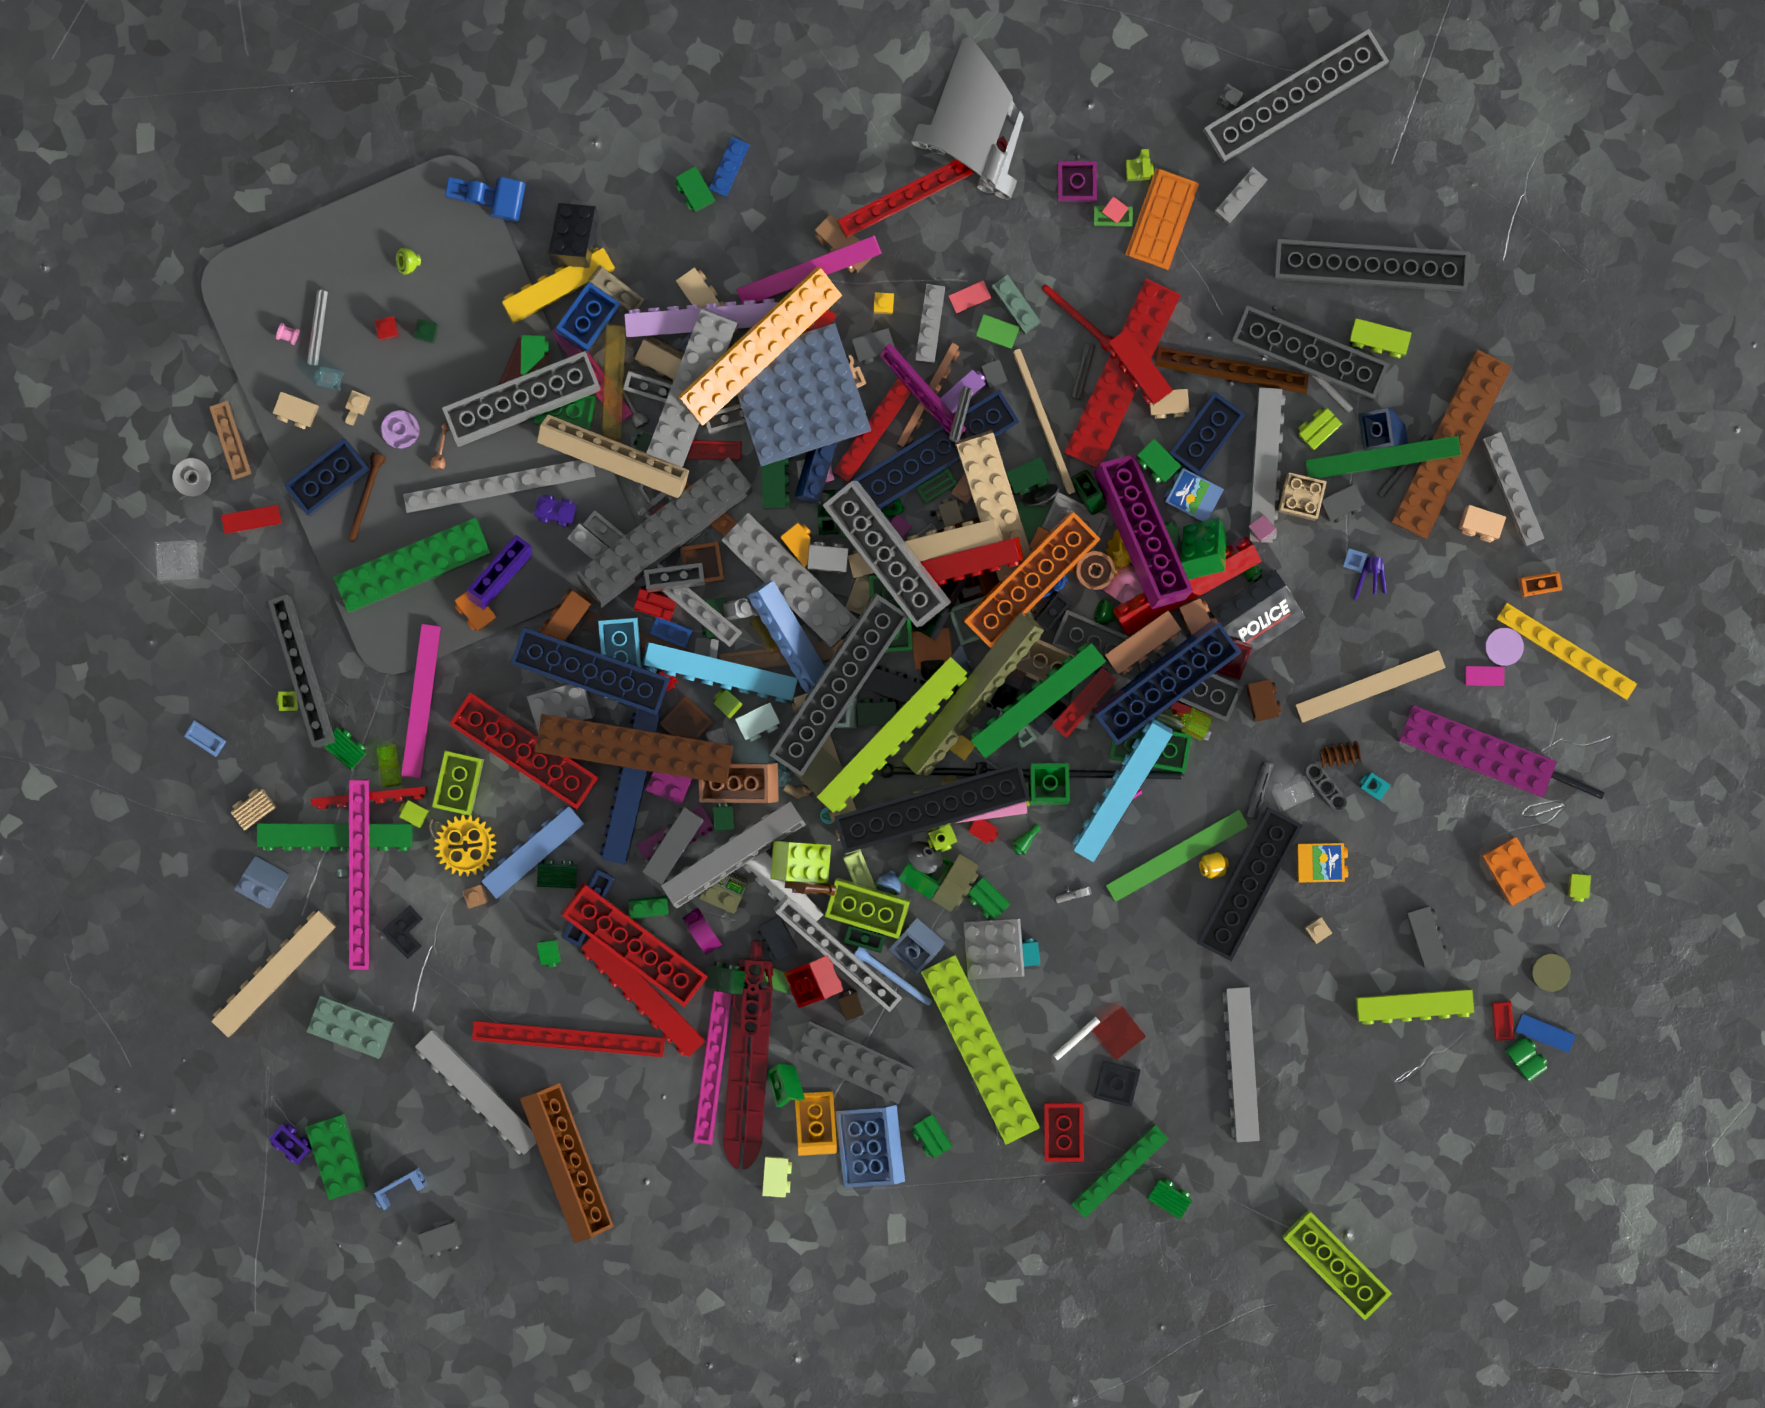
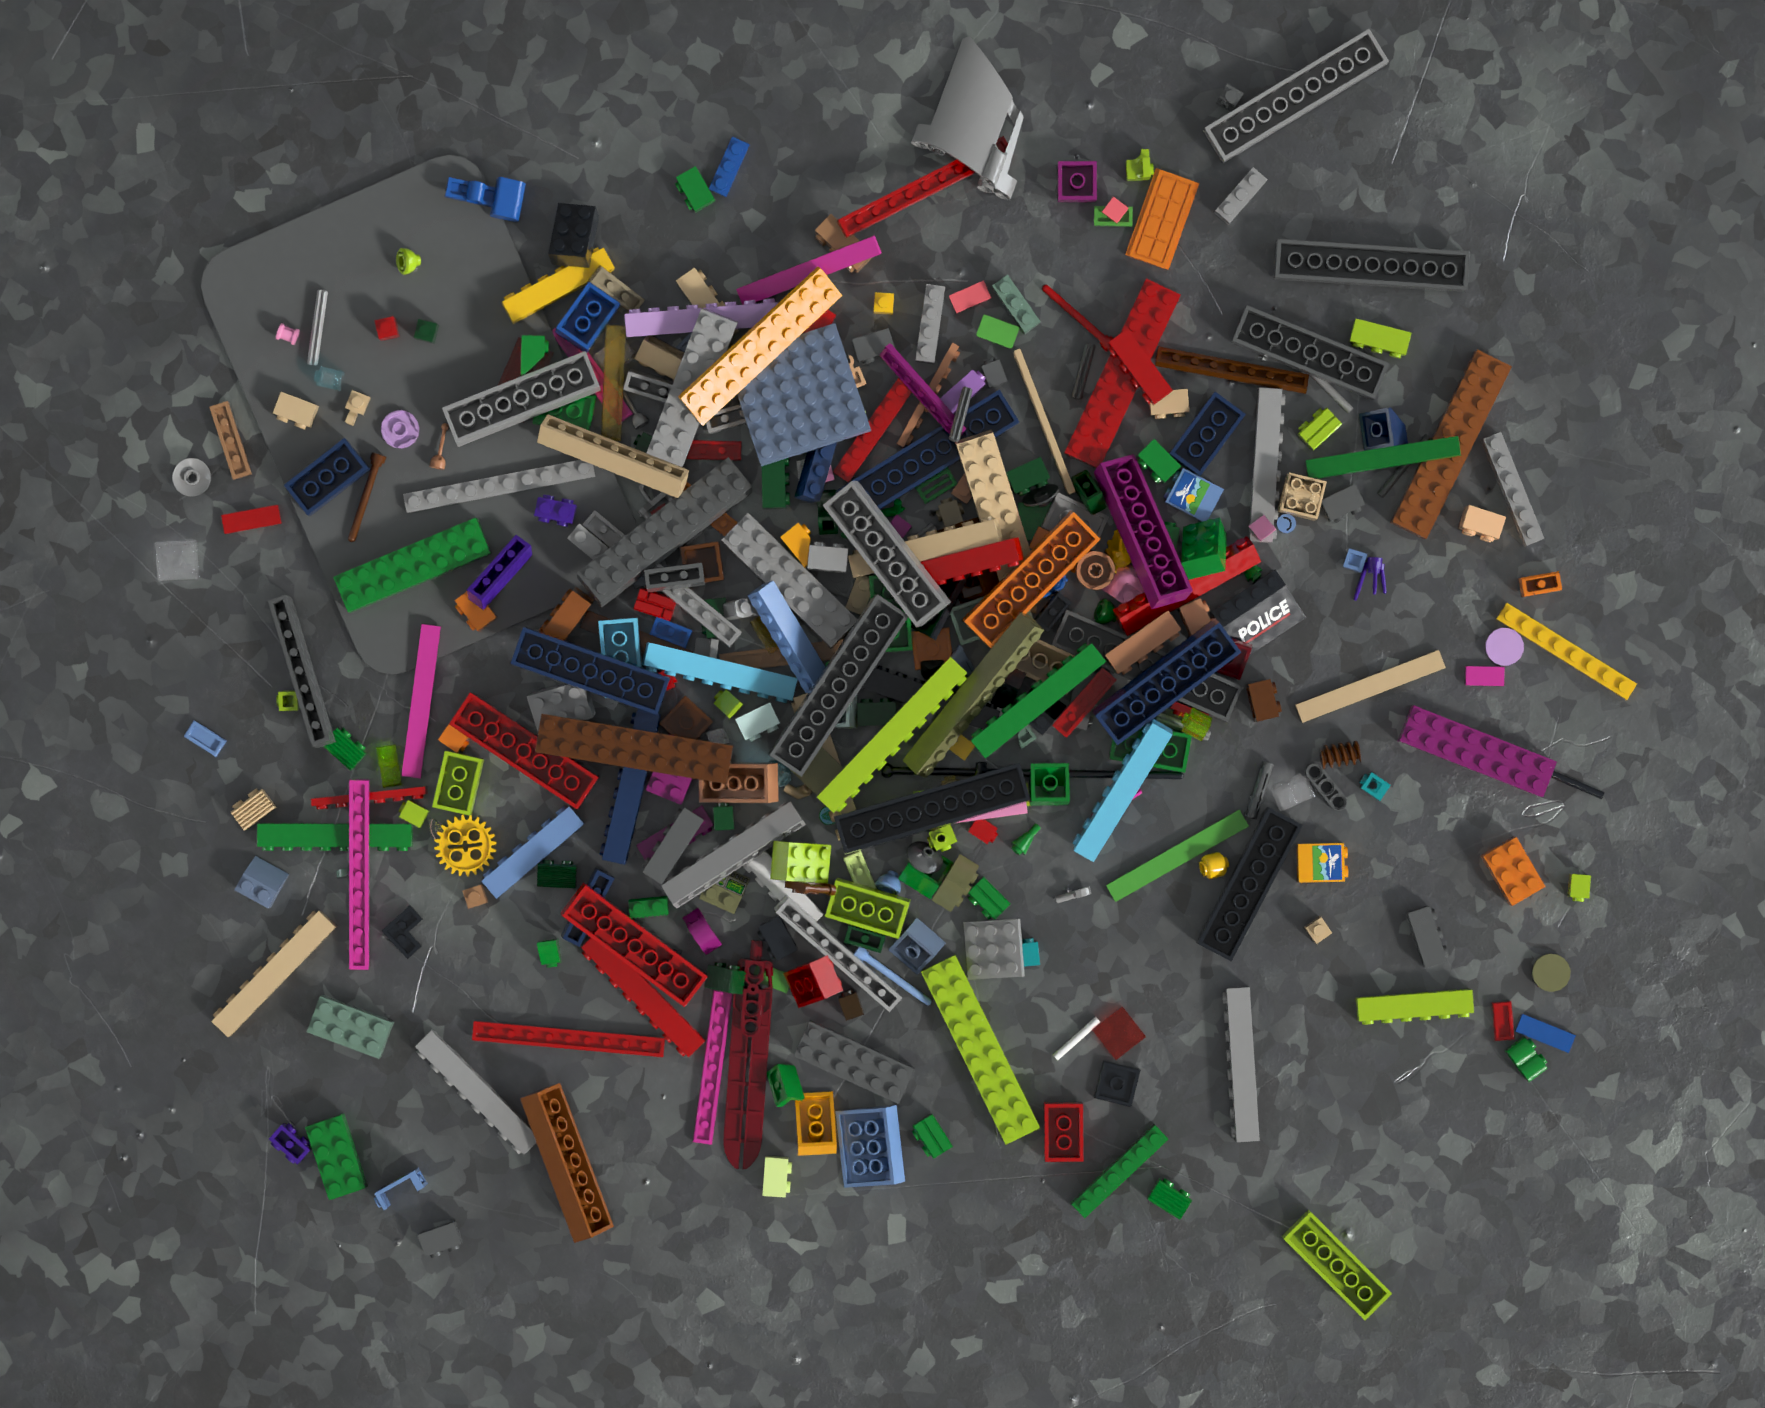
(454, 739): none -> orange brick
(1286, 523): none -> medium blue tile

